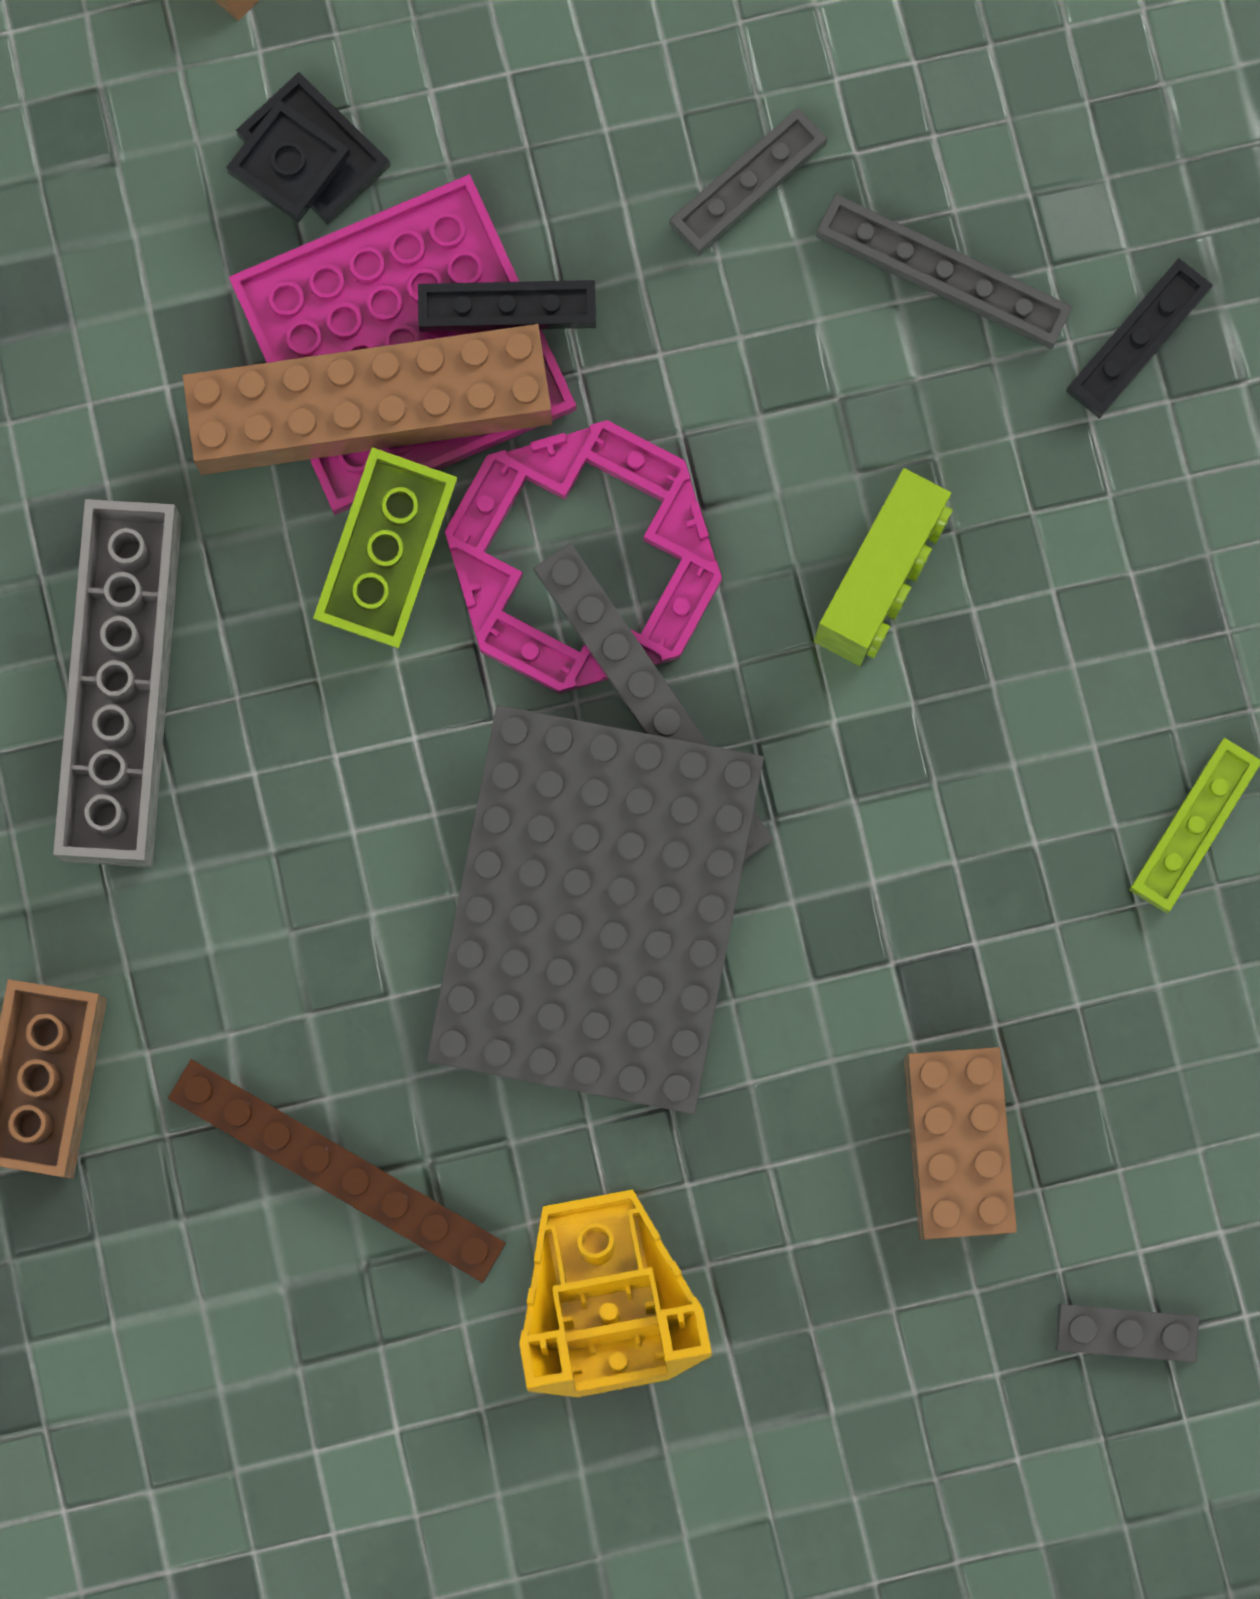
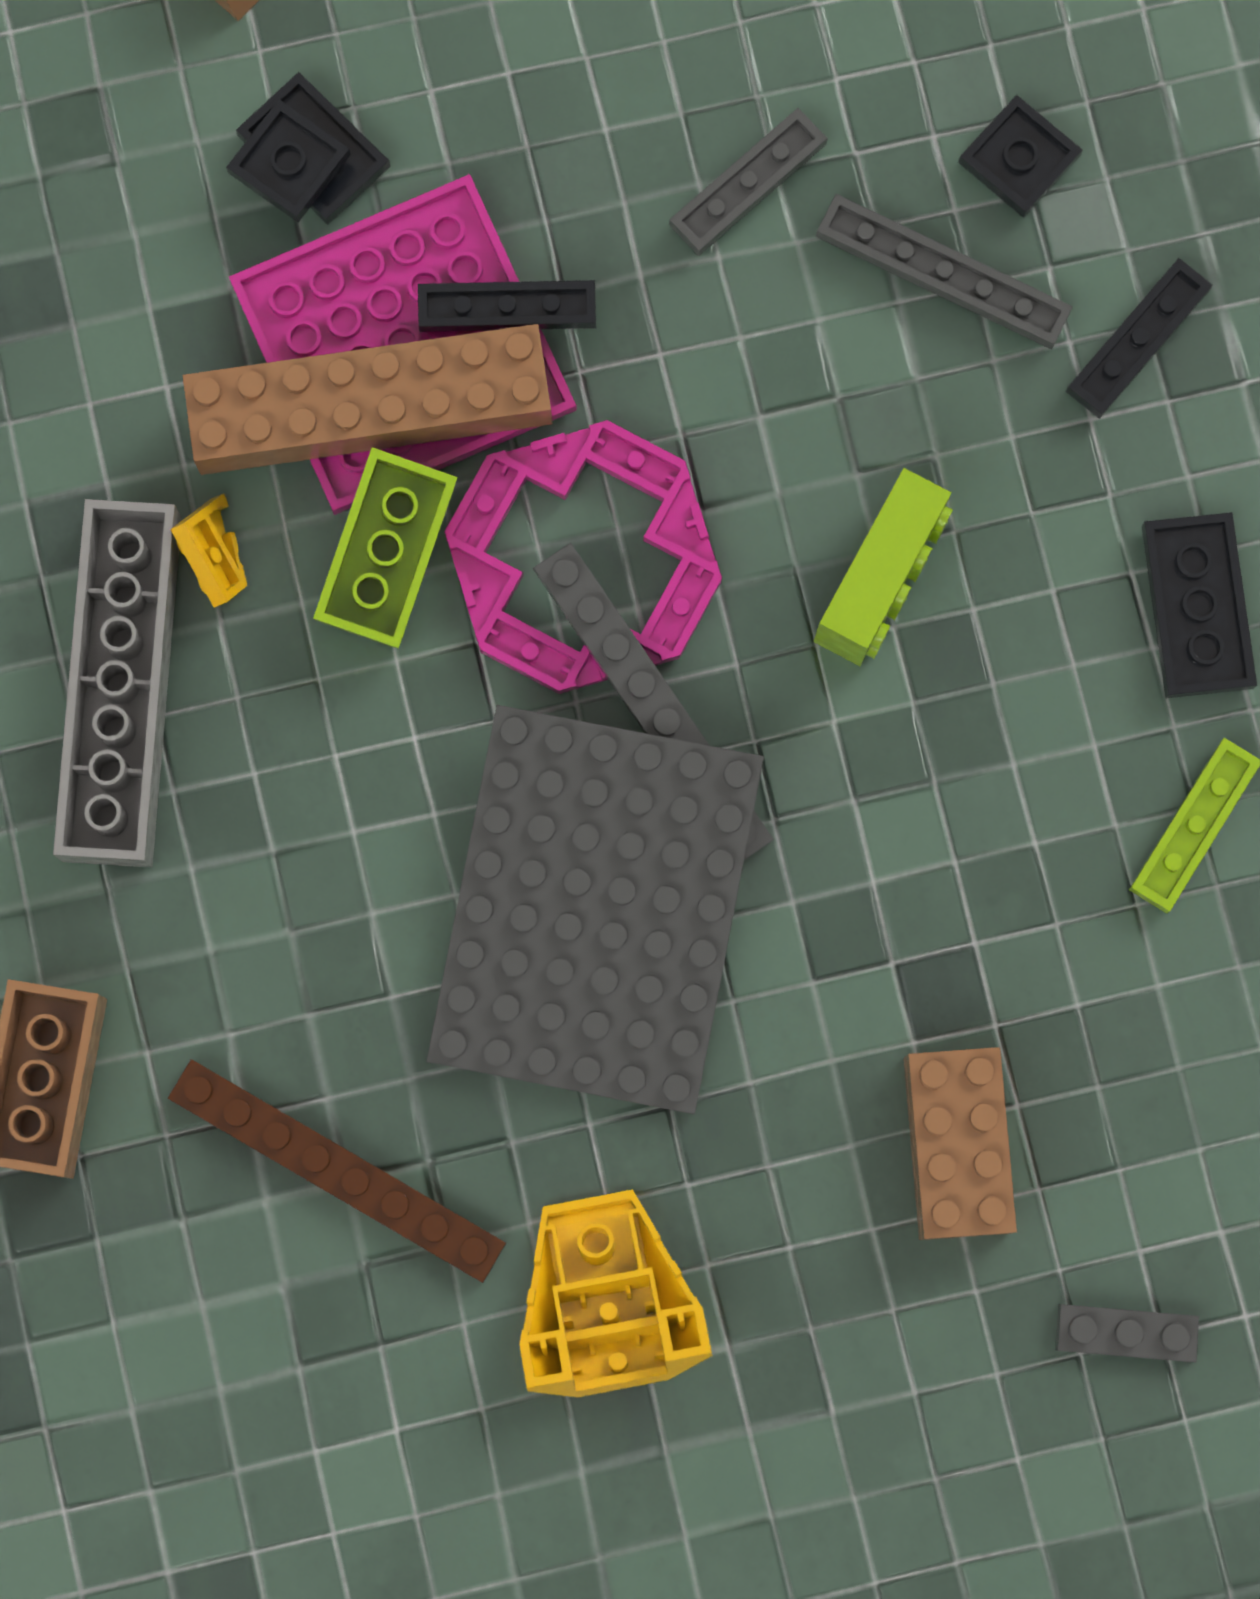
(211, 551): none -> yellow wing
(1020, 156): none -> black plate
(1199, 605): none -> black plate

